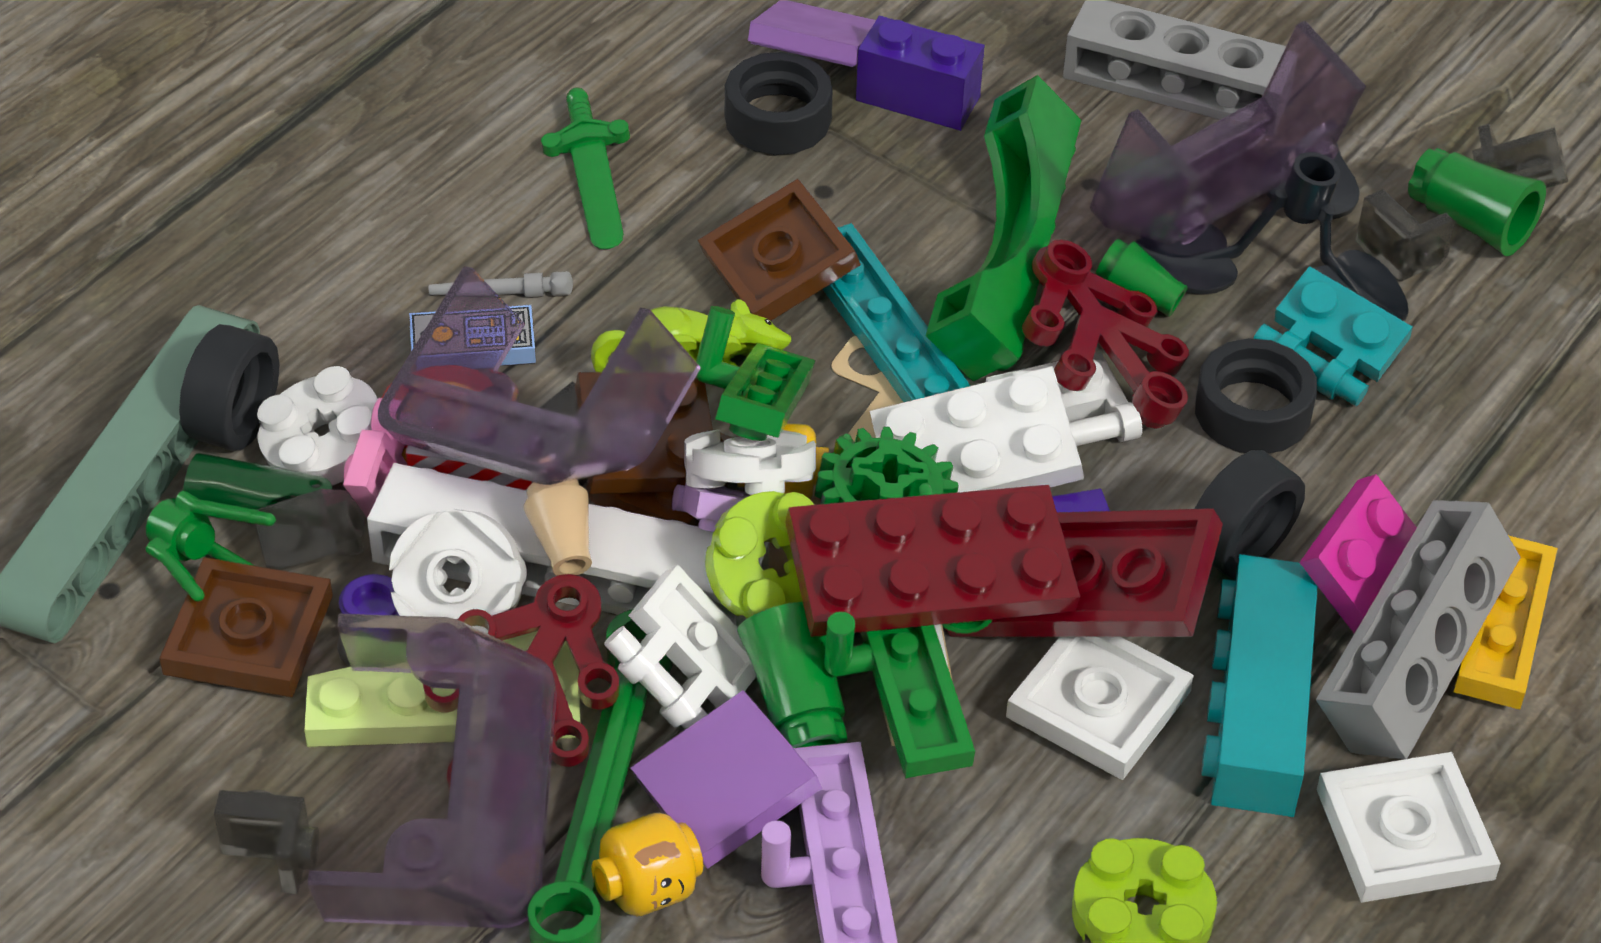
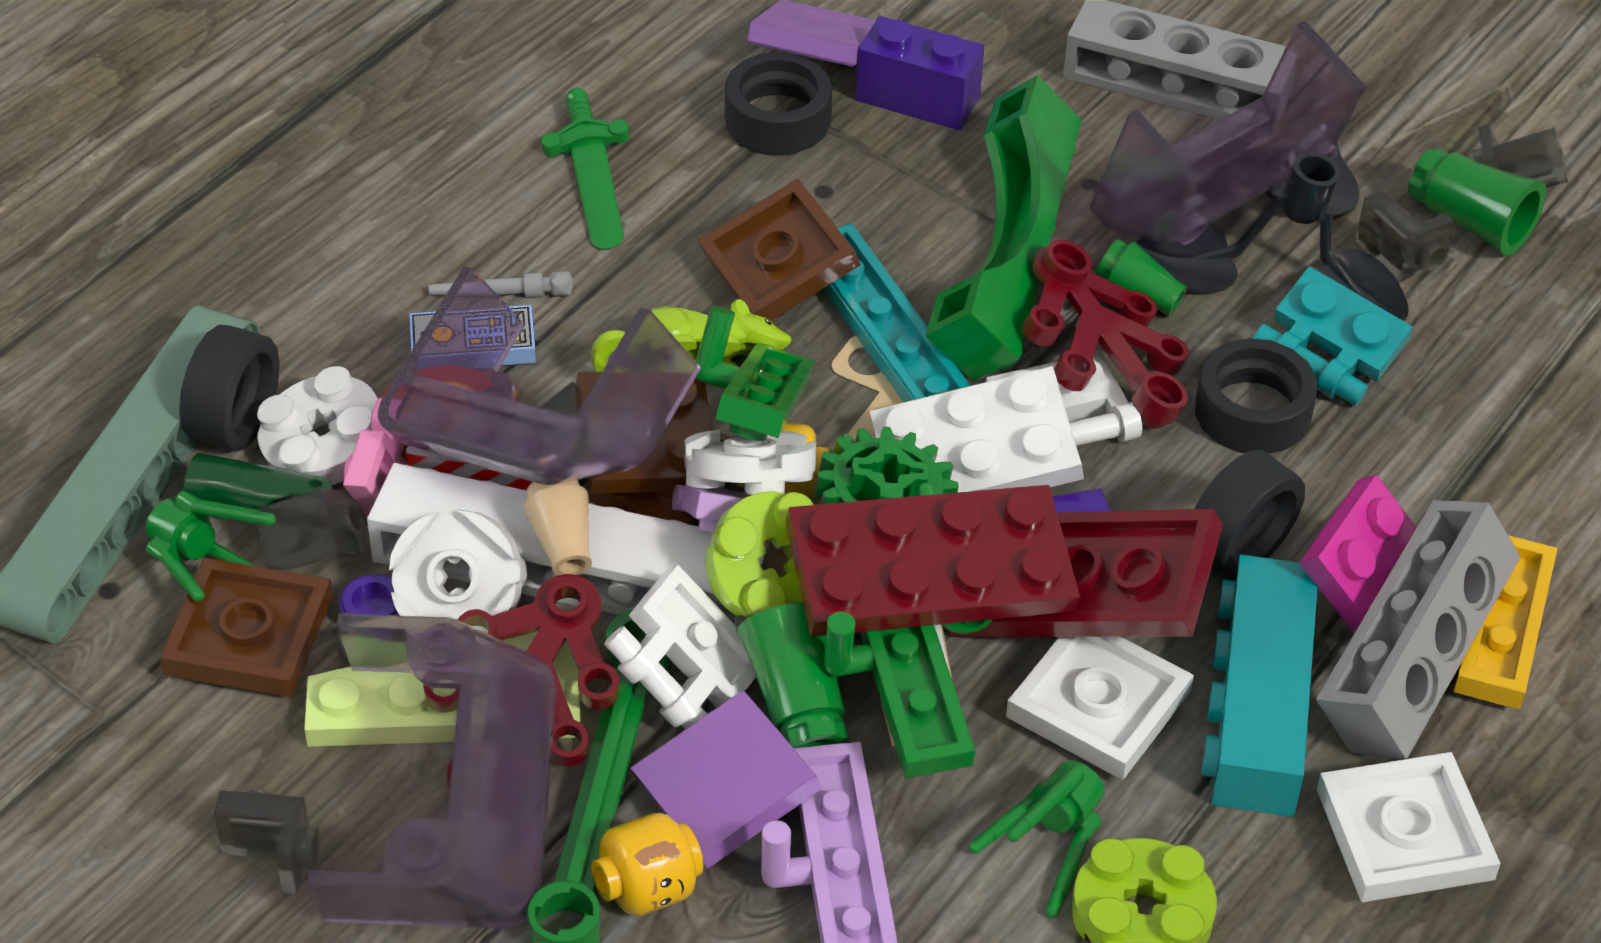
(1061, 805): none -> green plant

